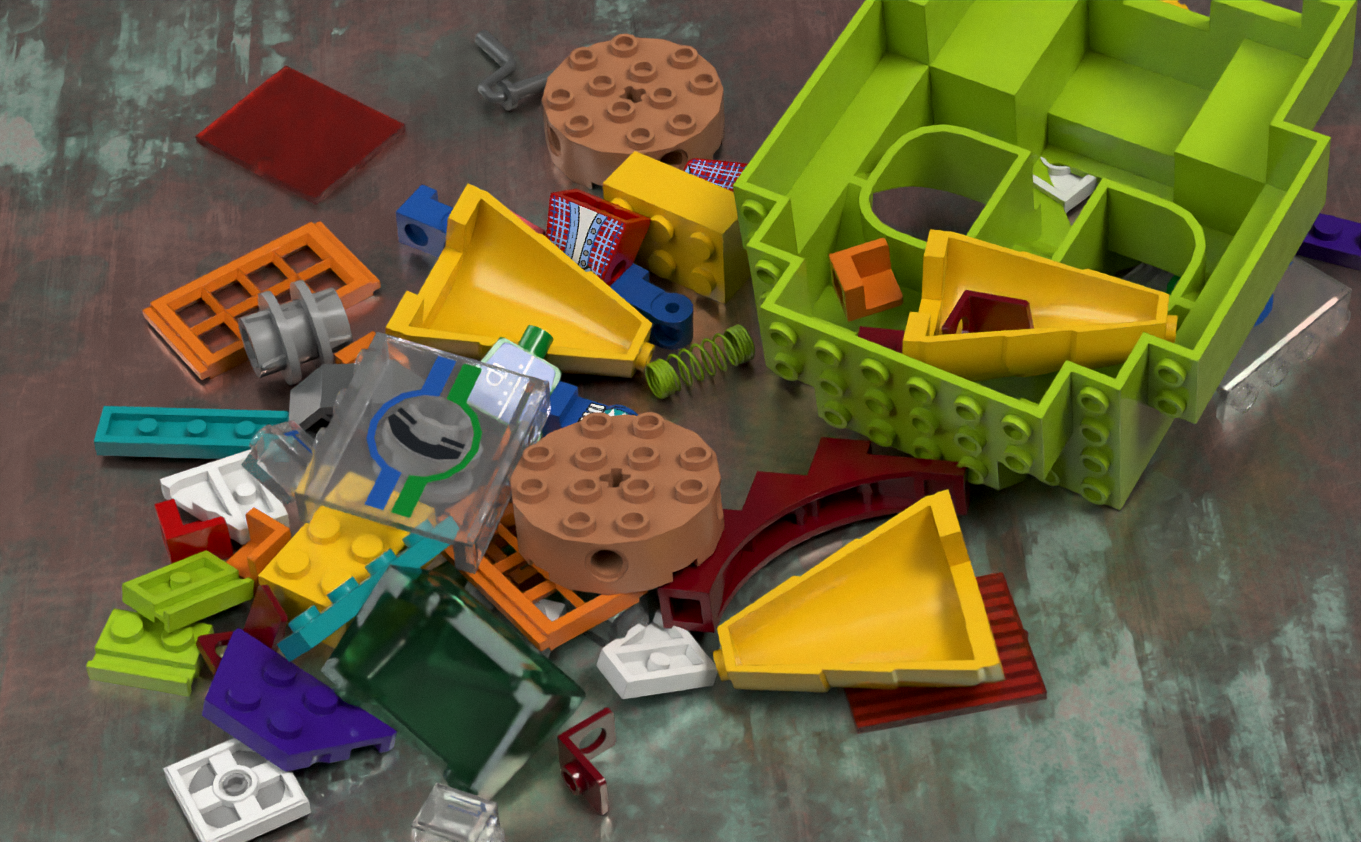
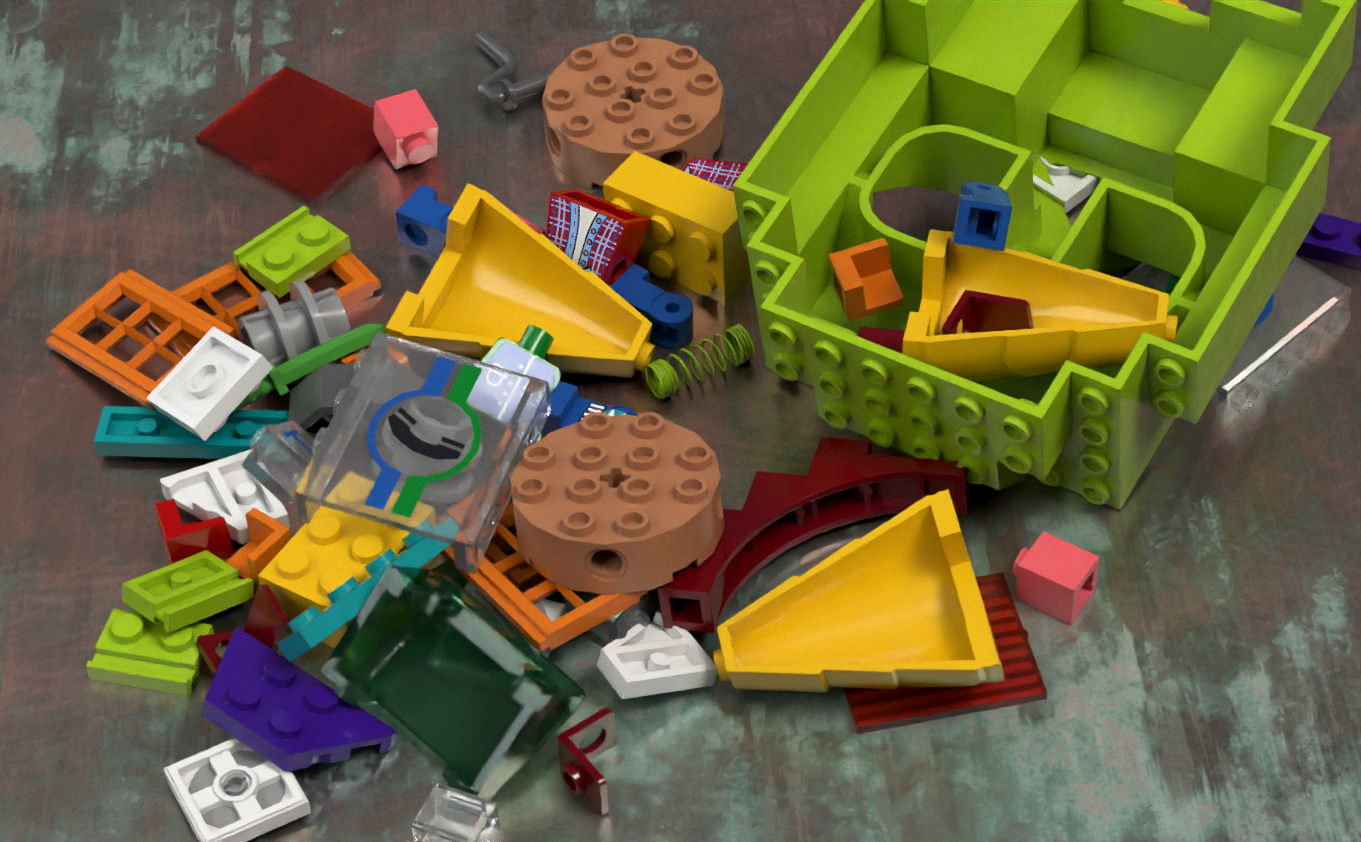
(154, 299): none -> orange piece
(210, 383): none -> white hinge
(292, 251): none -> lime plate
(313, 359): none -> bright green sword
(405, 129): none -> coral brick
(982, 216): none -> blue leg
(1055, 577): none -> coral brick

